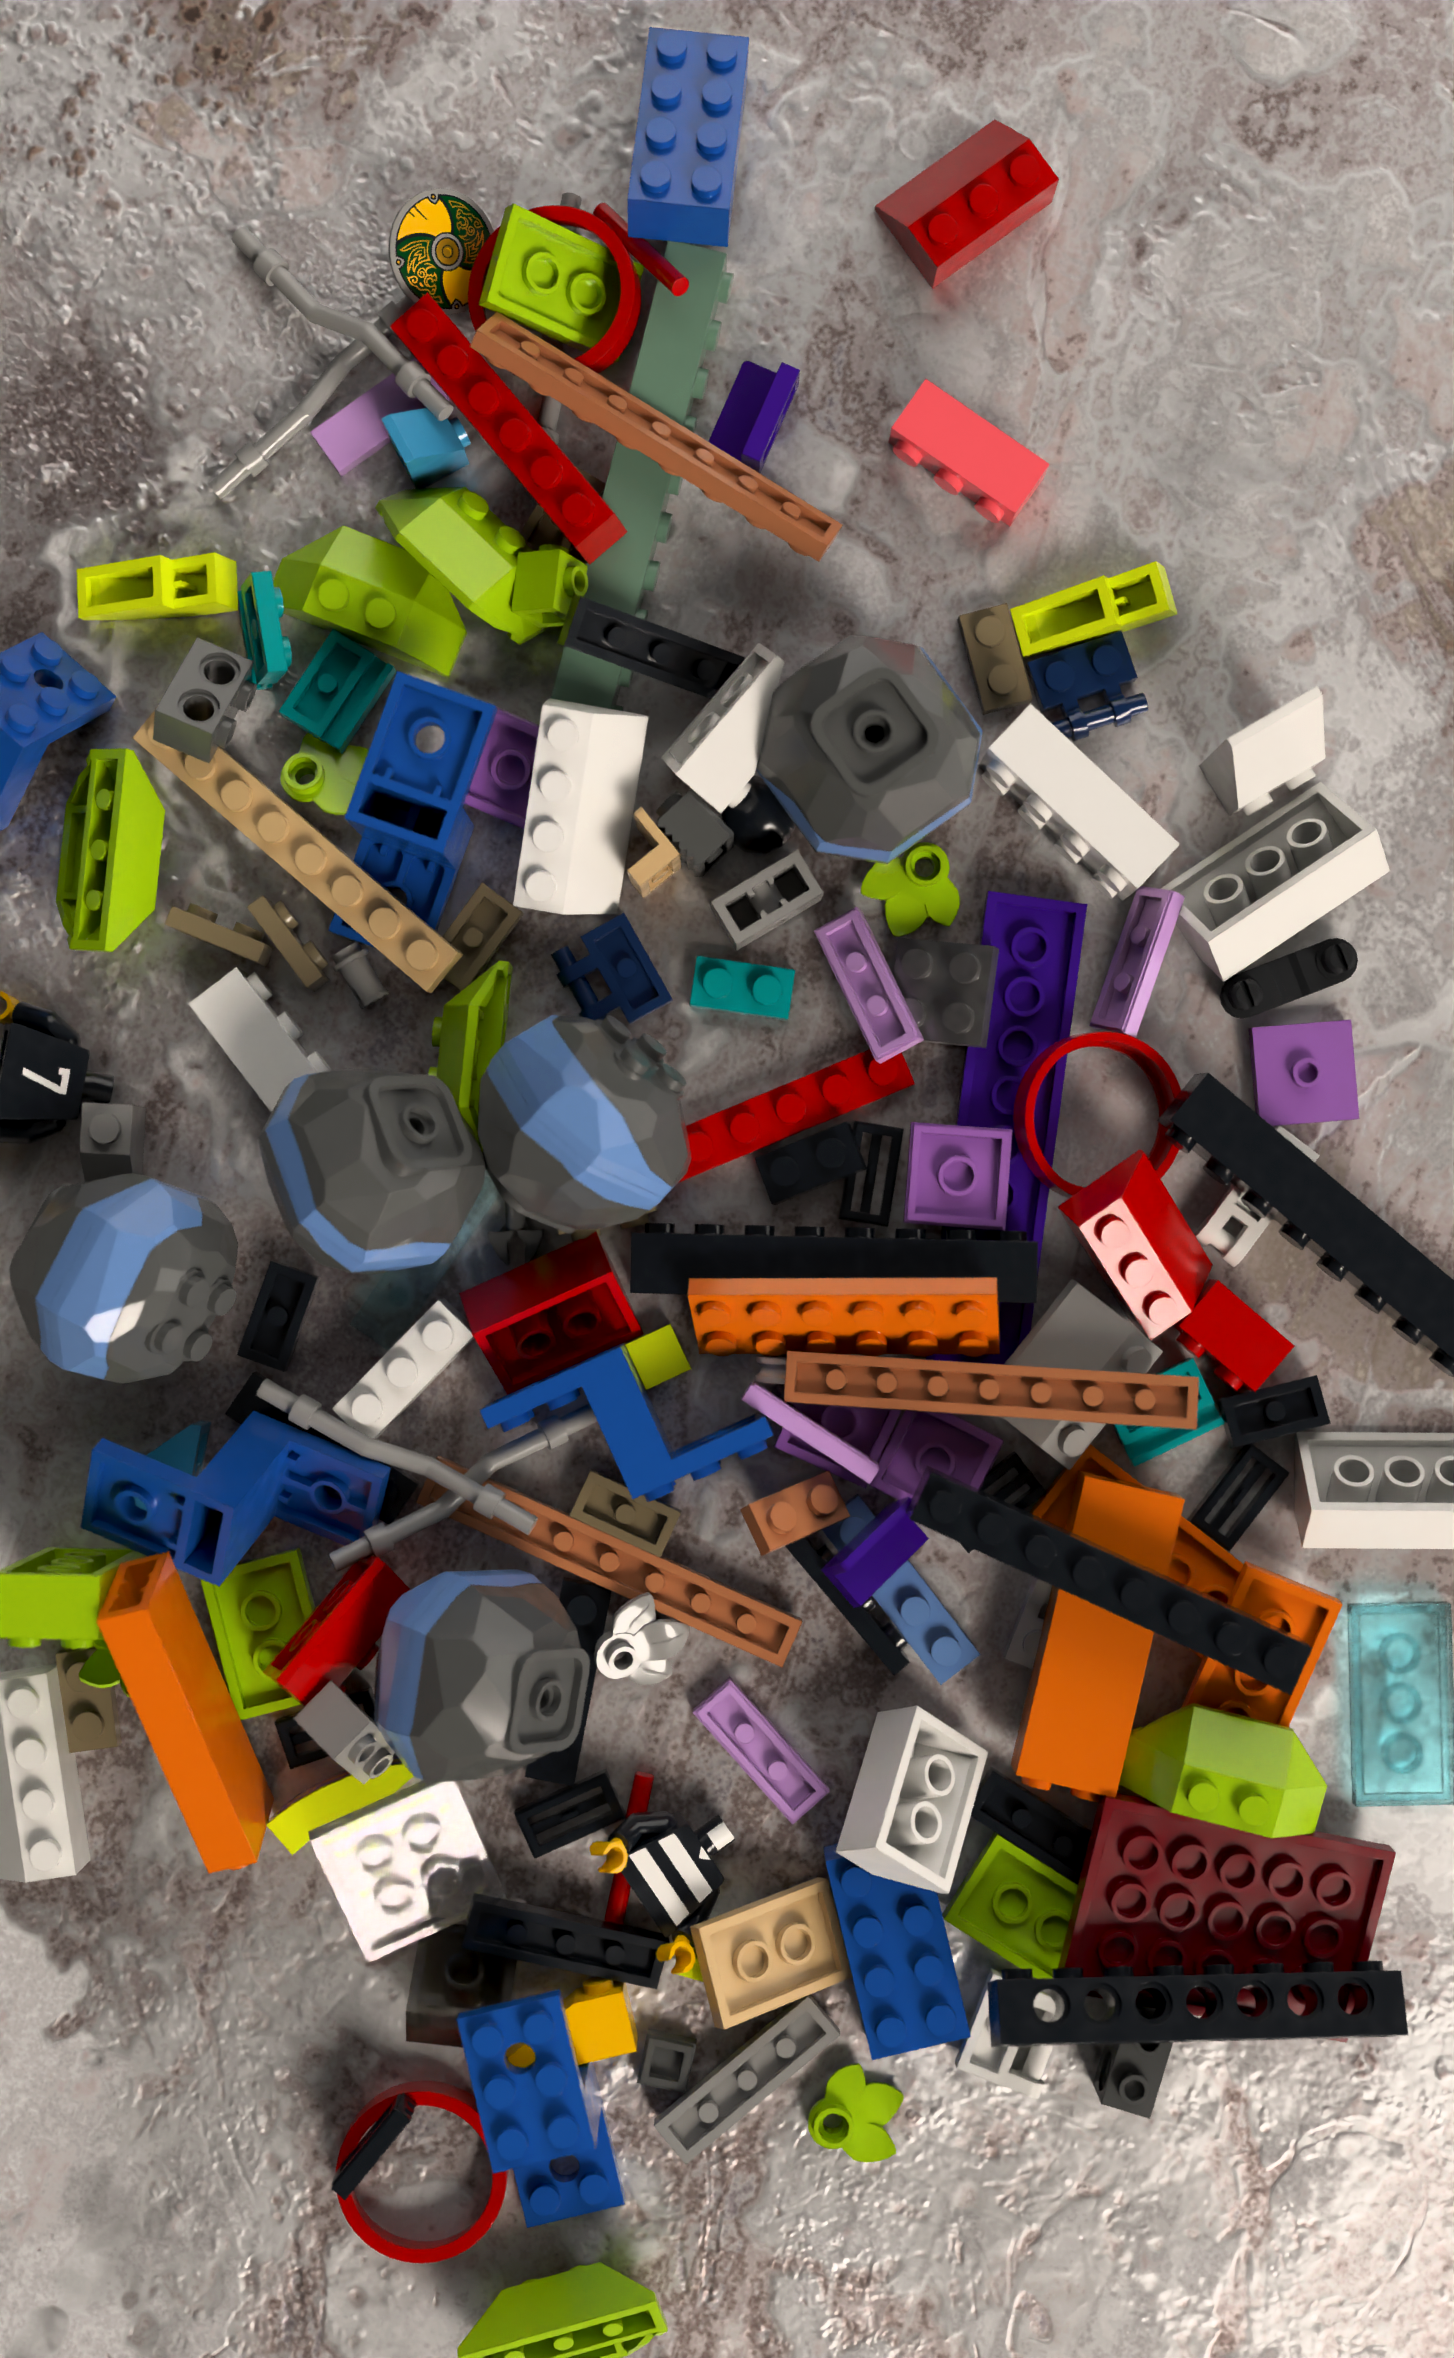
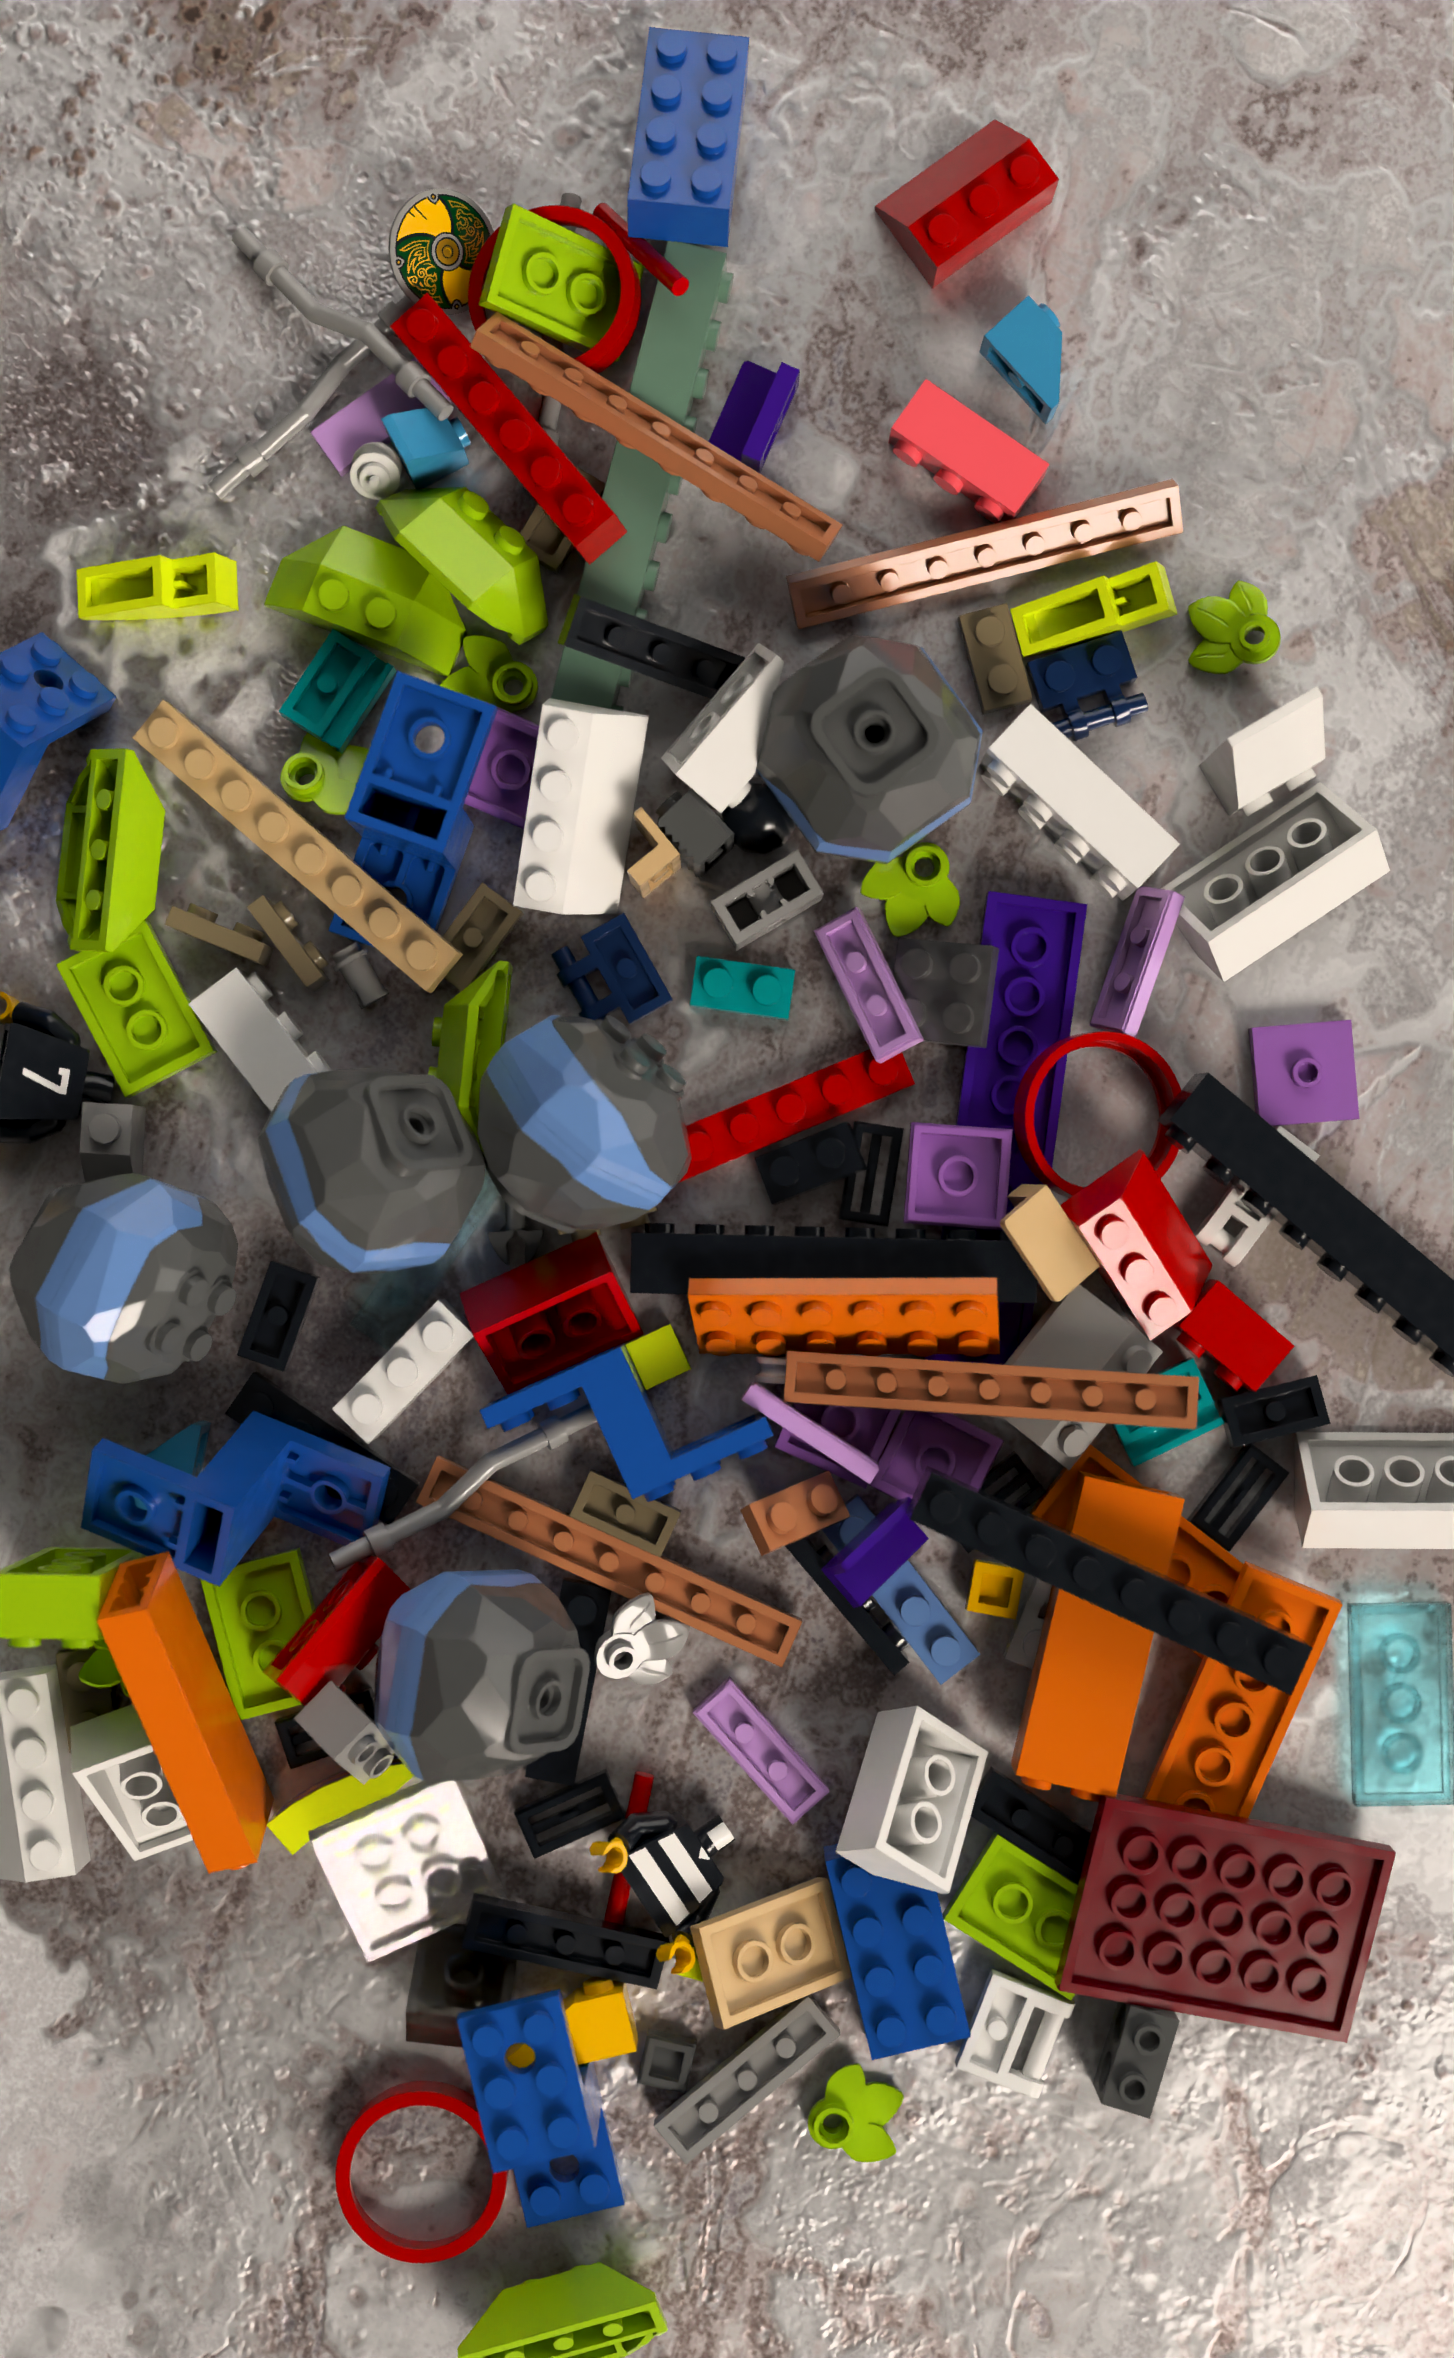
(127, 1782): none -> white slope
(137, 1010): none -> lime plate
(208, 689): dark grey brick -> none
(259, 612): teal plate -> none
(308, 1413): light grey bar -> none
(373, 2145): black tile -> none
(375, 470): none -> white wheel
(489, 673): none -> lime plate
(547, 584): lime brick -> none
(985, 553): none -> nougat plate
(994, 1589): none -> yellow plate
(1028, 355): none -> dark azure slope
(1047, 1240): none -> tan panel
(1225, 627): none -> lime plate
(1226, 1771): lime wedge -> none
(1288, 978): black piece -> none
(1376, 2012): black brick -> none

